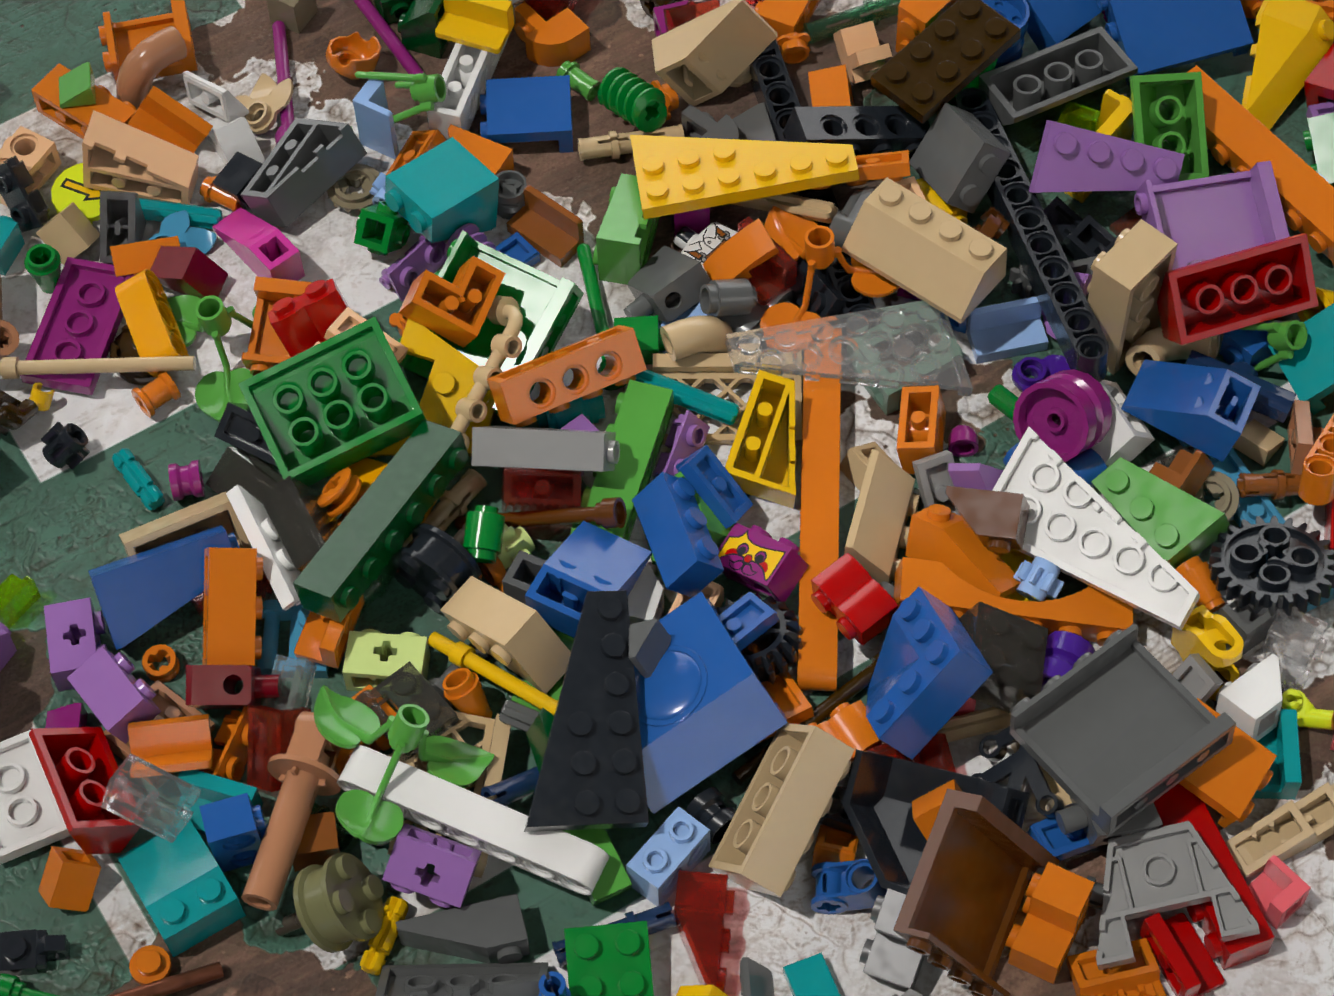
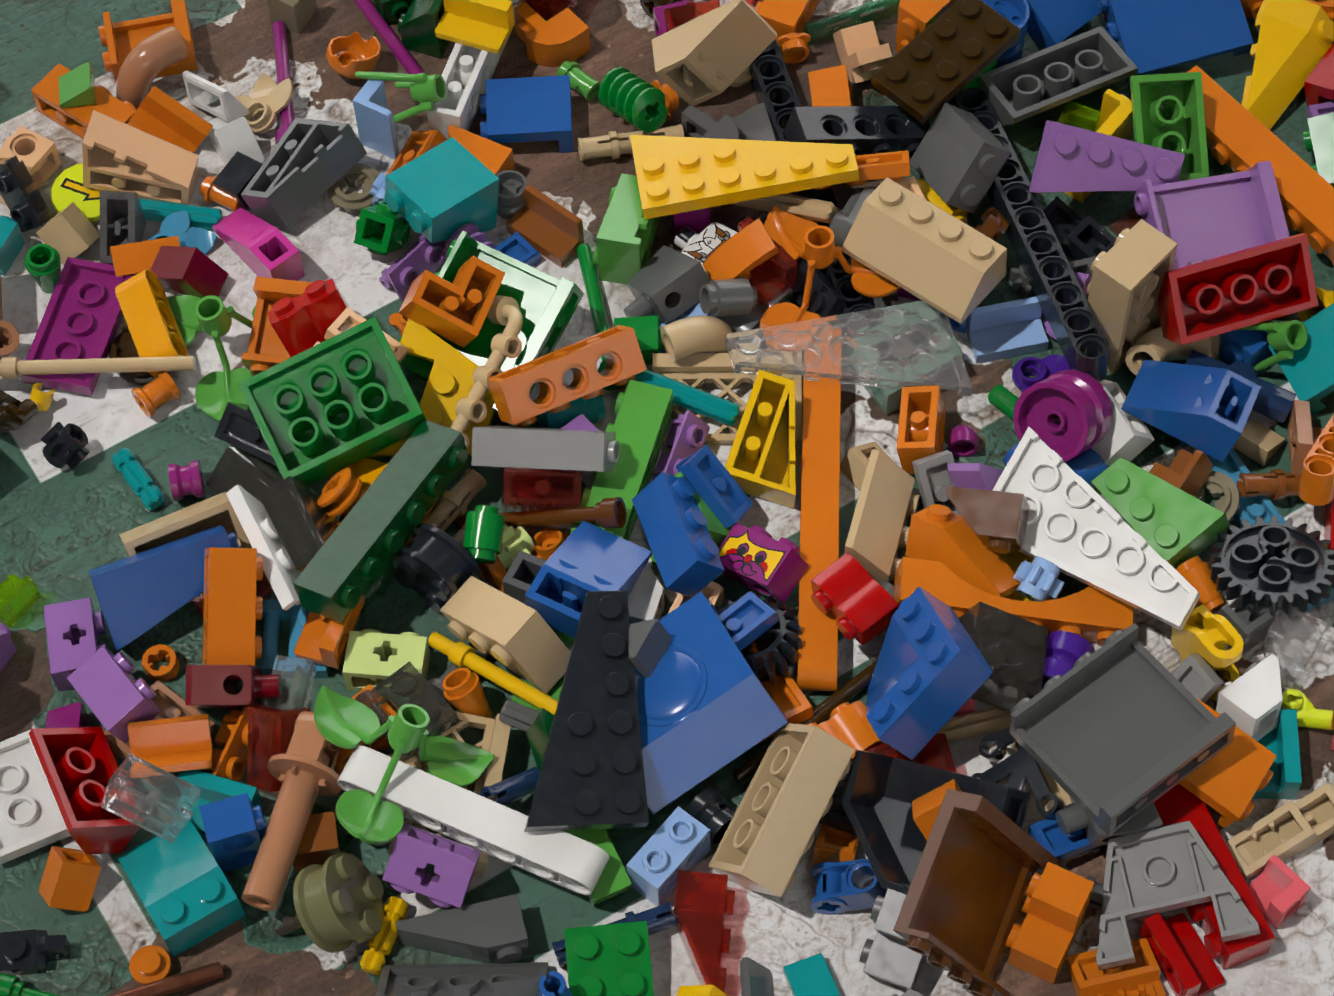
(547, 542): none -> orange plate

